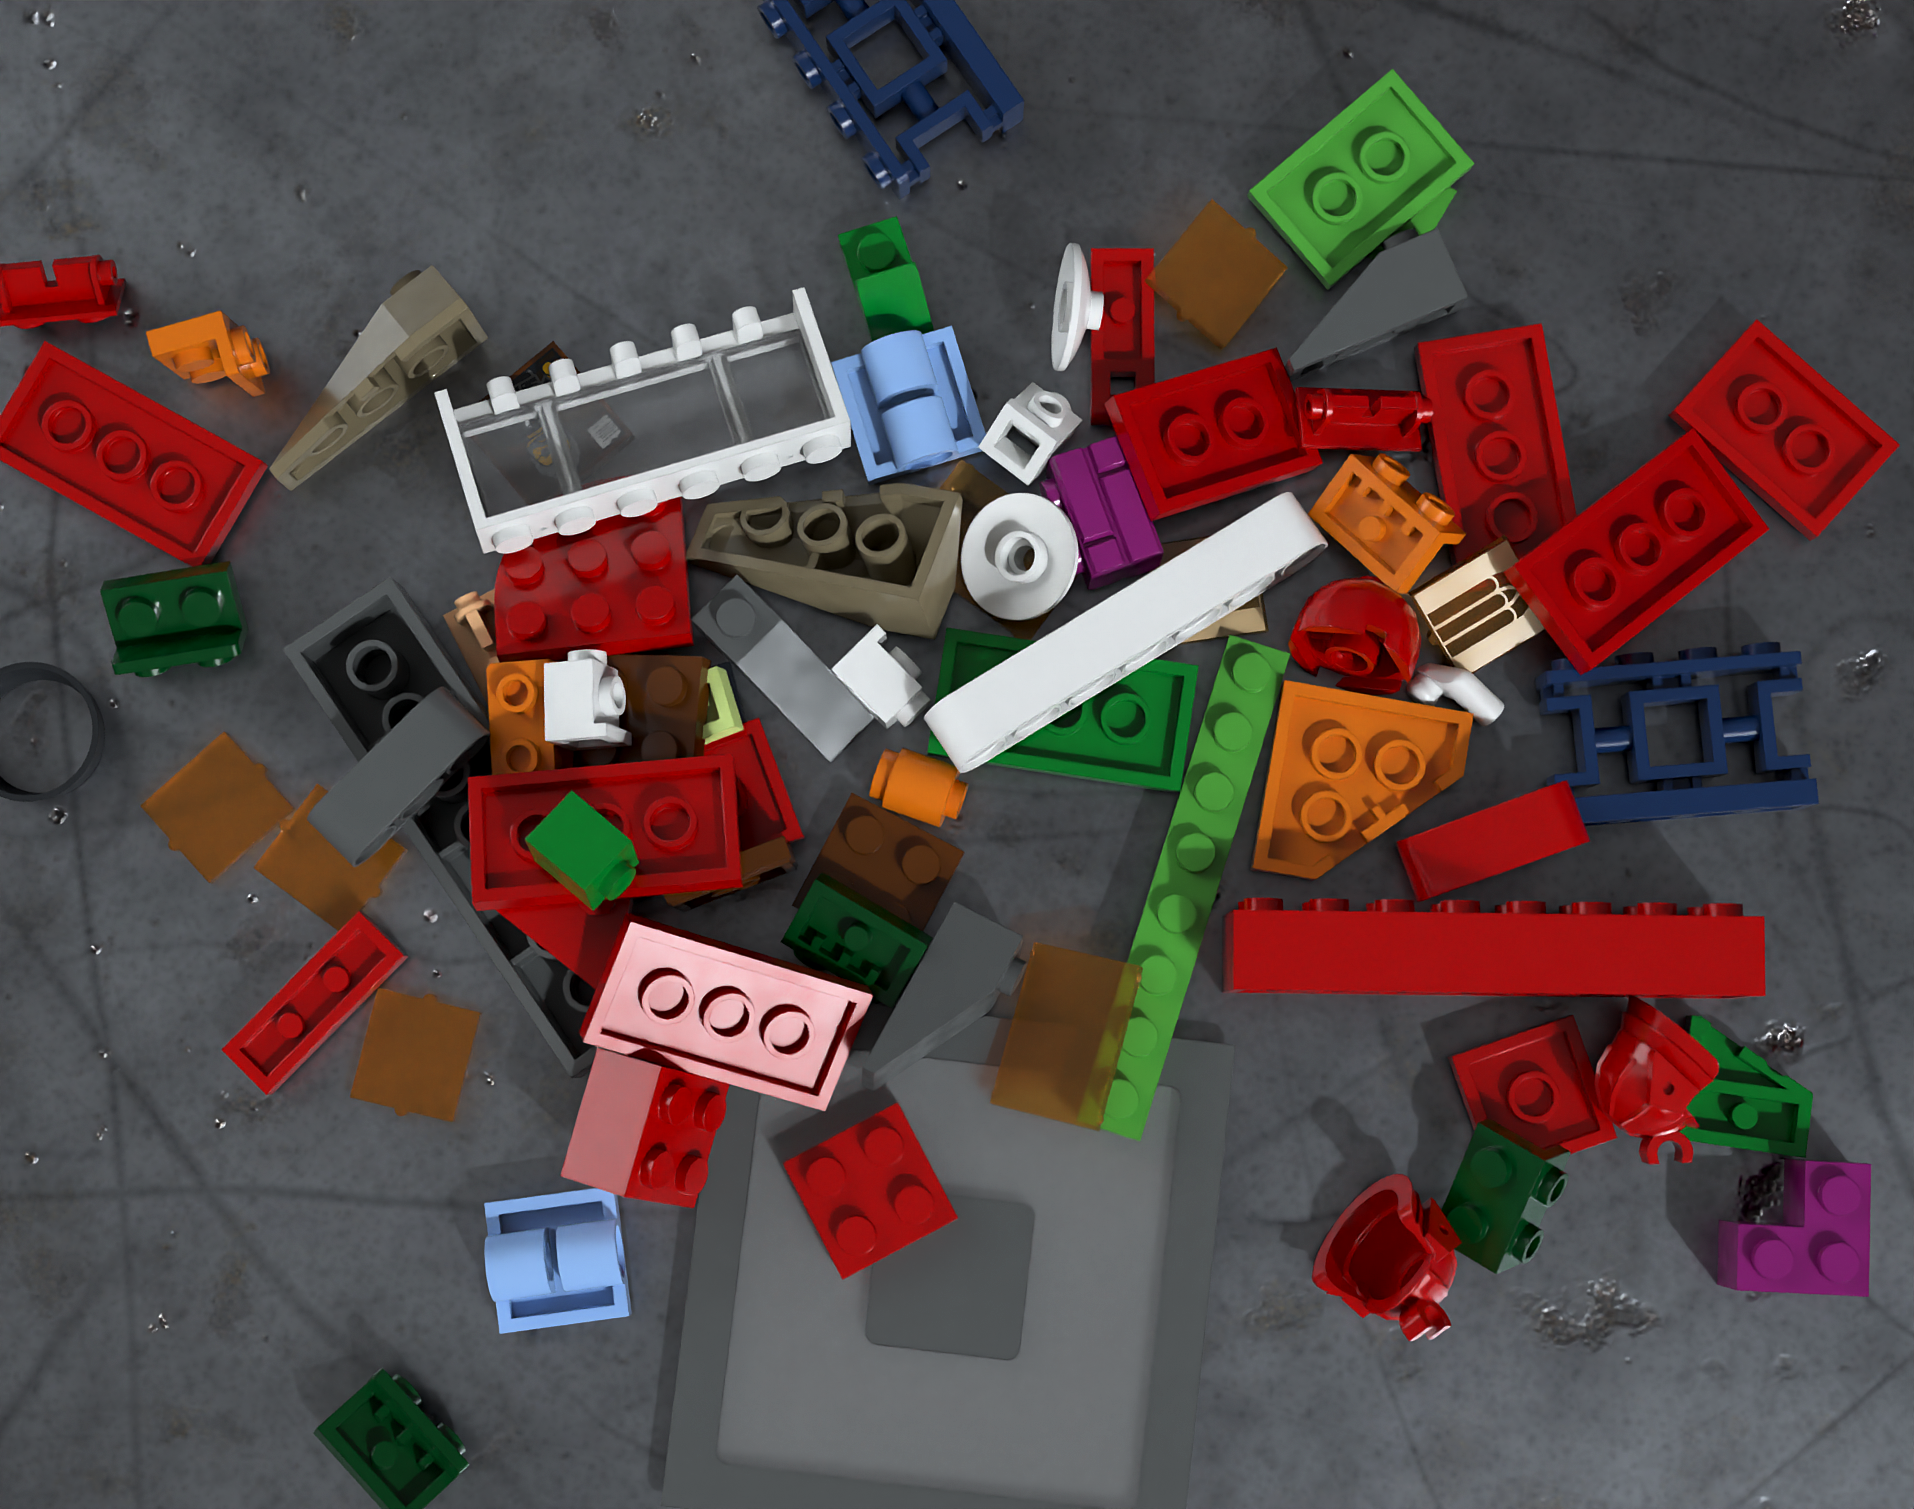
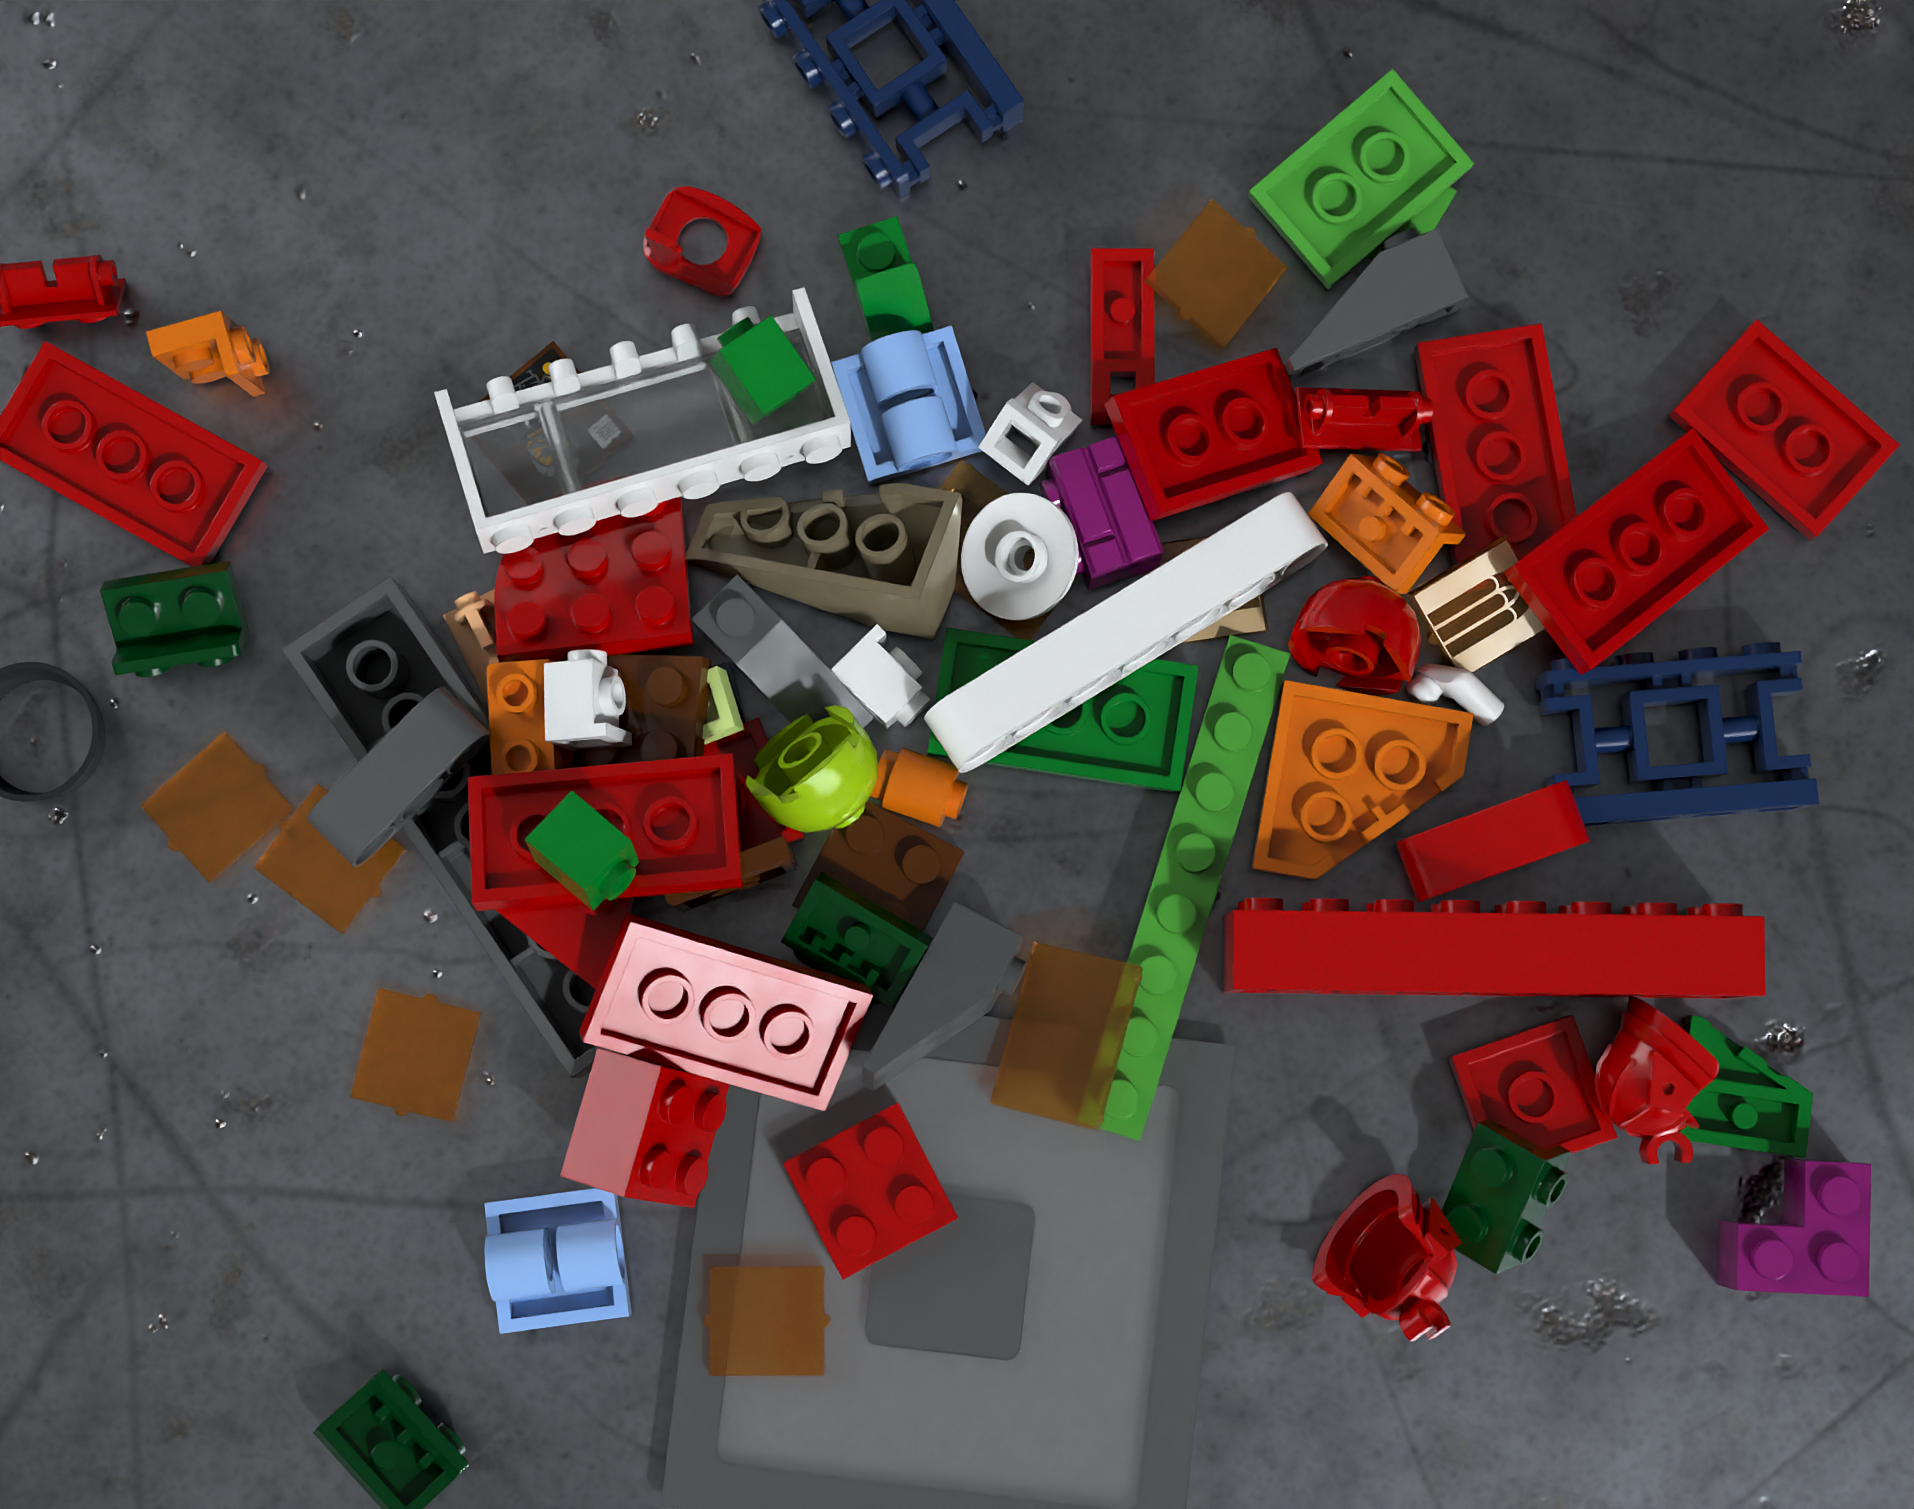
(314, 1003): red plate -> none
(397, 355): dark tan wedge -> none
(684, 206): none -> red piece
(760, 367): none -> green brick
(767, 1320): none -> clear orange piece
(816, 772): none -> lime cylinder
(1074, 307): white dish -> none

